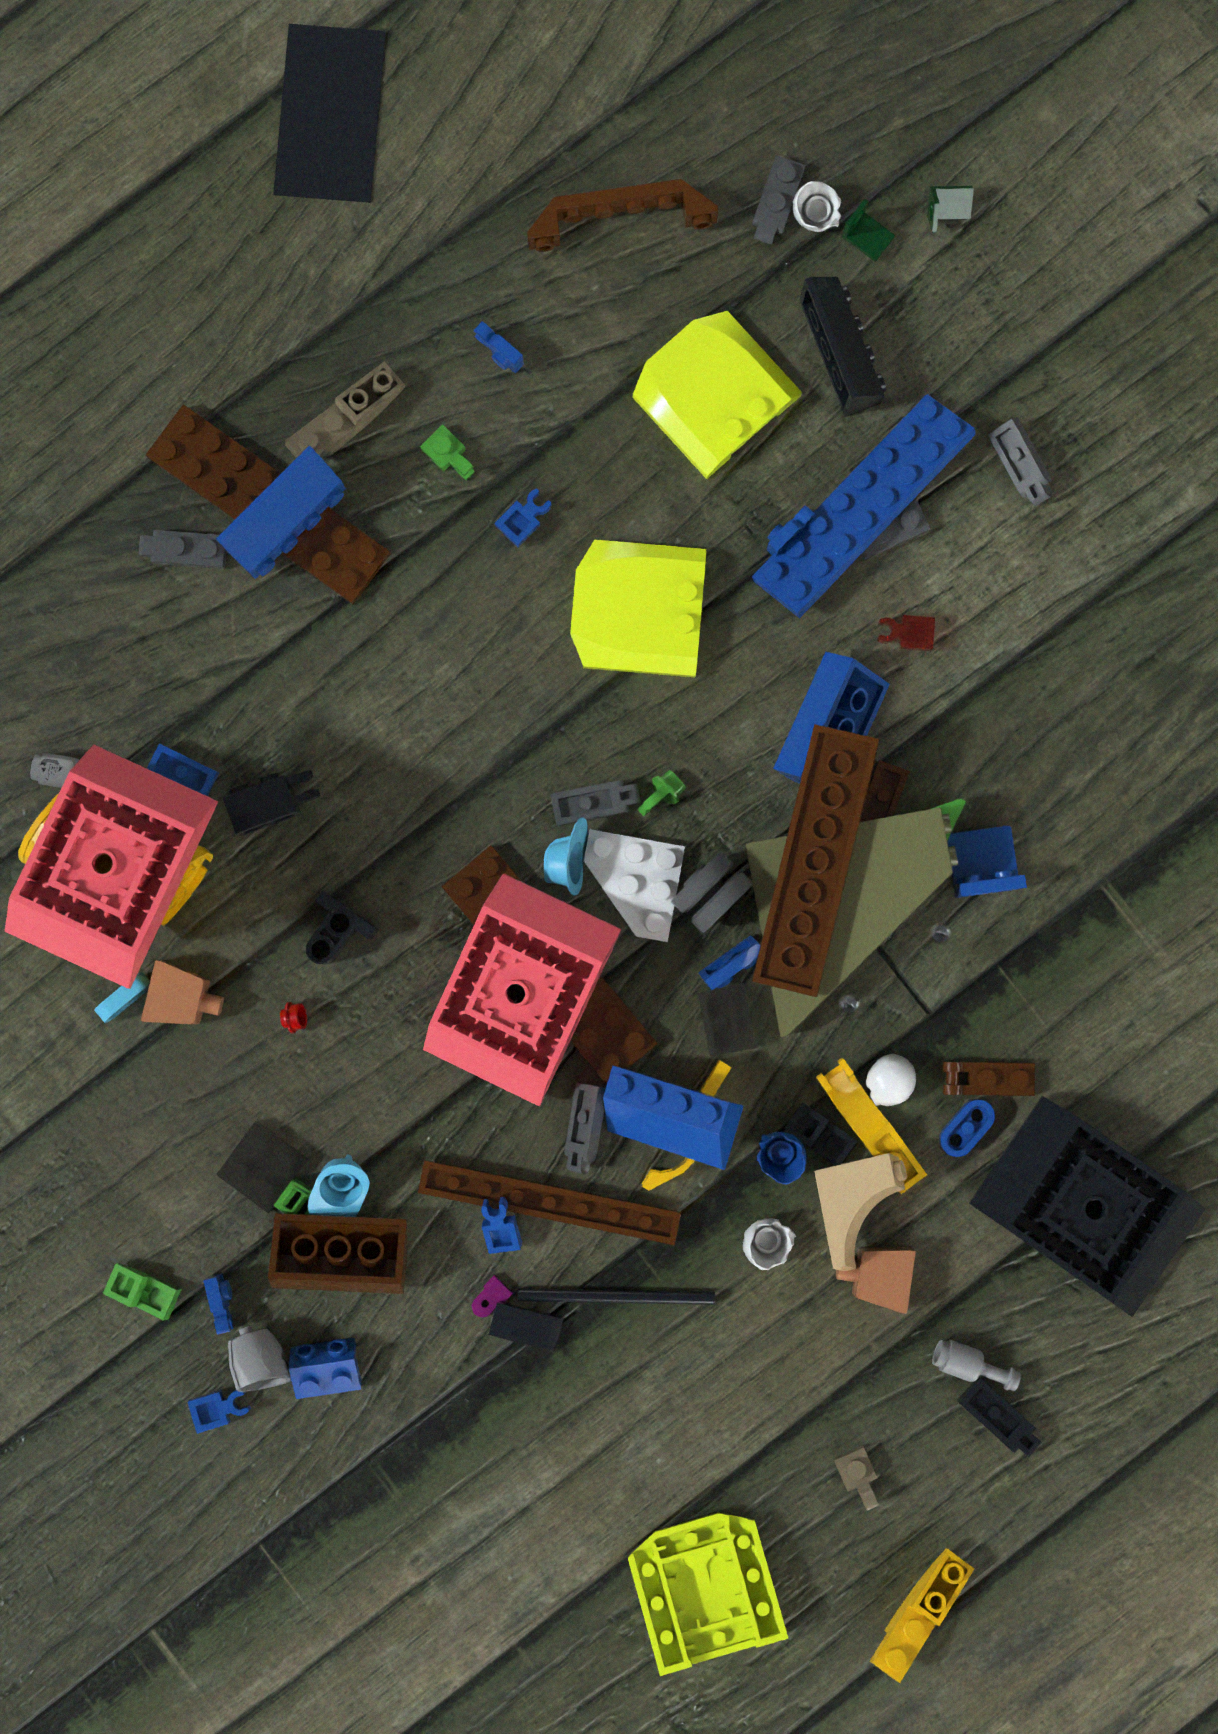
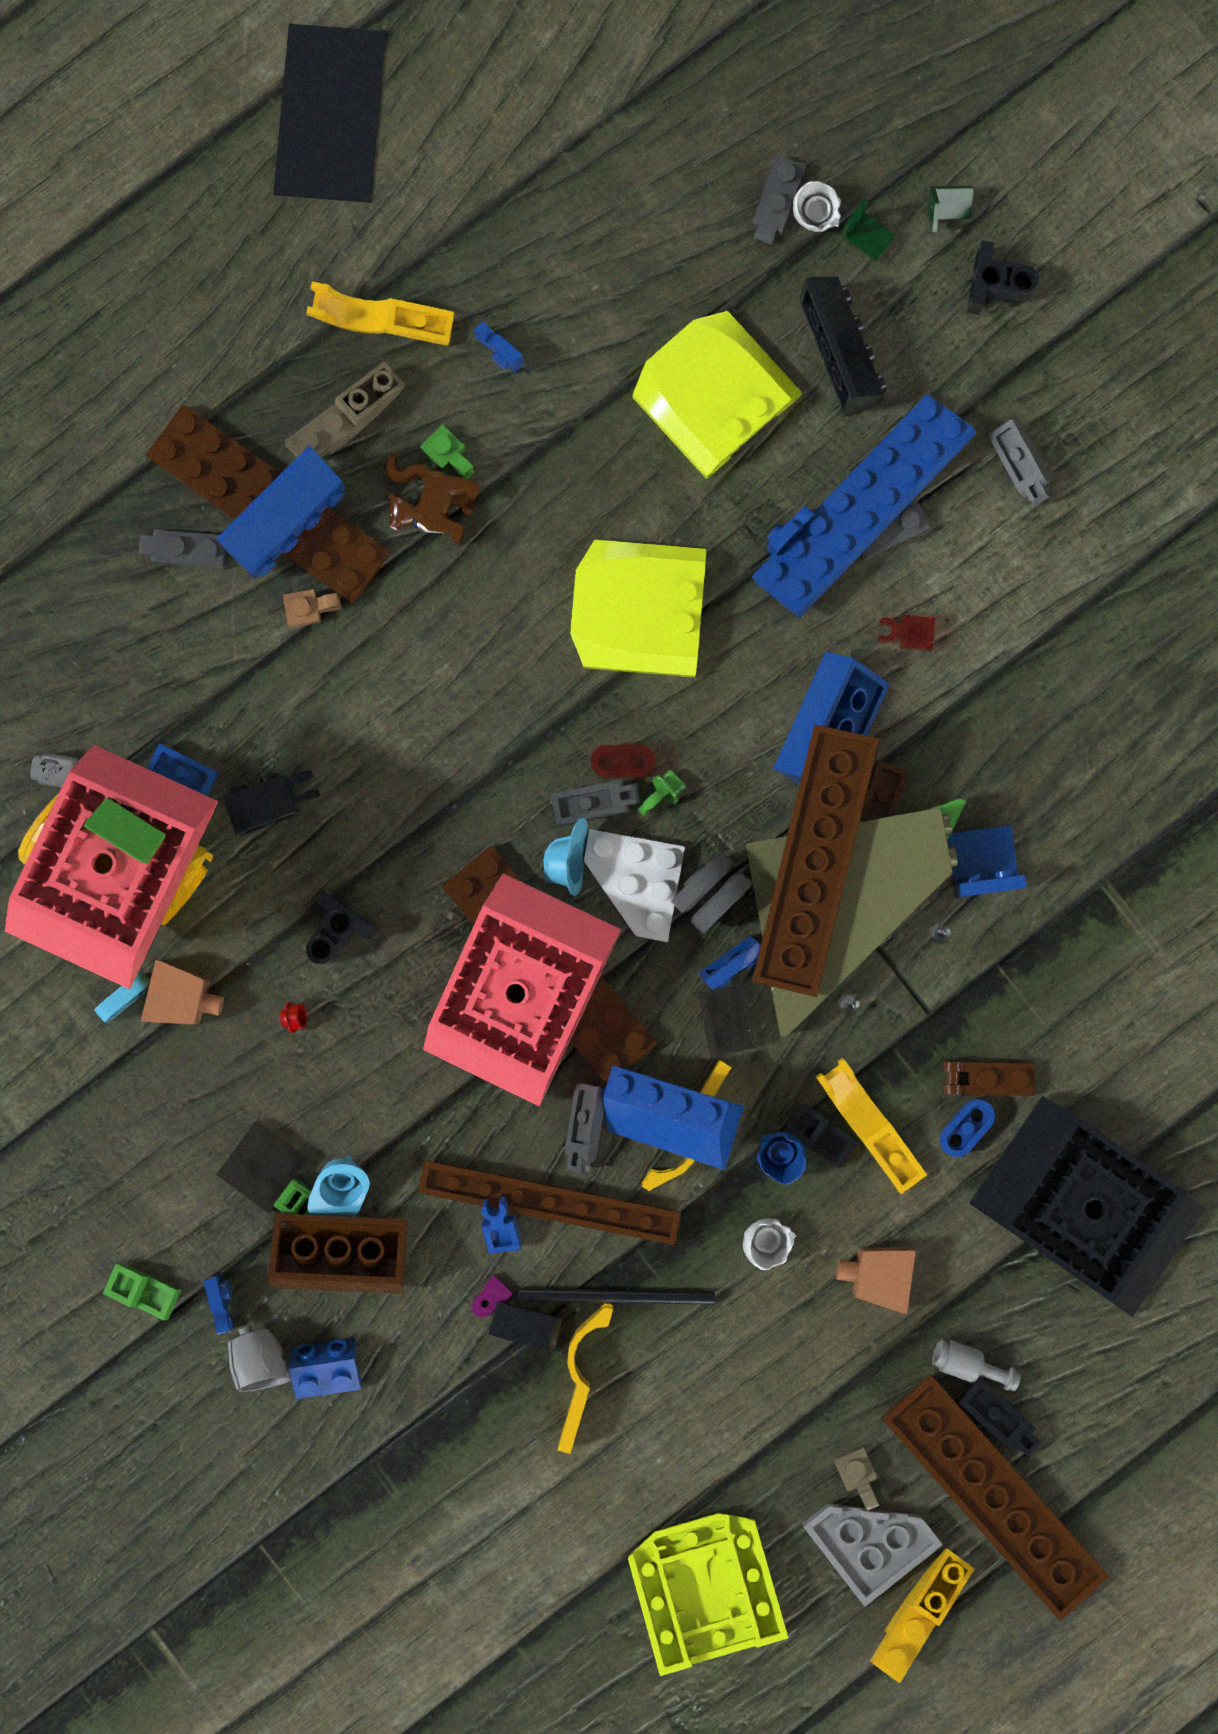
(125, 830): none -> bright green slope
(213, 1410): blue plate -> none
(305, 607): none -> medium nougat plate
(381, 316): none -> yellow piece
(438, 496): none -> reddish brown animal
(520, 521): blue plate -> none
(597, 1320): none -> yellow piece
(622, 761): none -> clear red plate
(697, 209): reddish brown slope -> none
(848, 1196): tan arch -> none
(871, 1546): none -> light grey plate
(891, 1080): white hair -> none
(994, 1497): none -> reddish brown plate
(1005, 275): none -> black tile

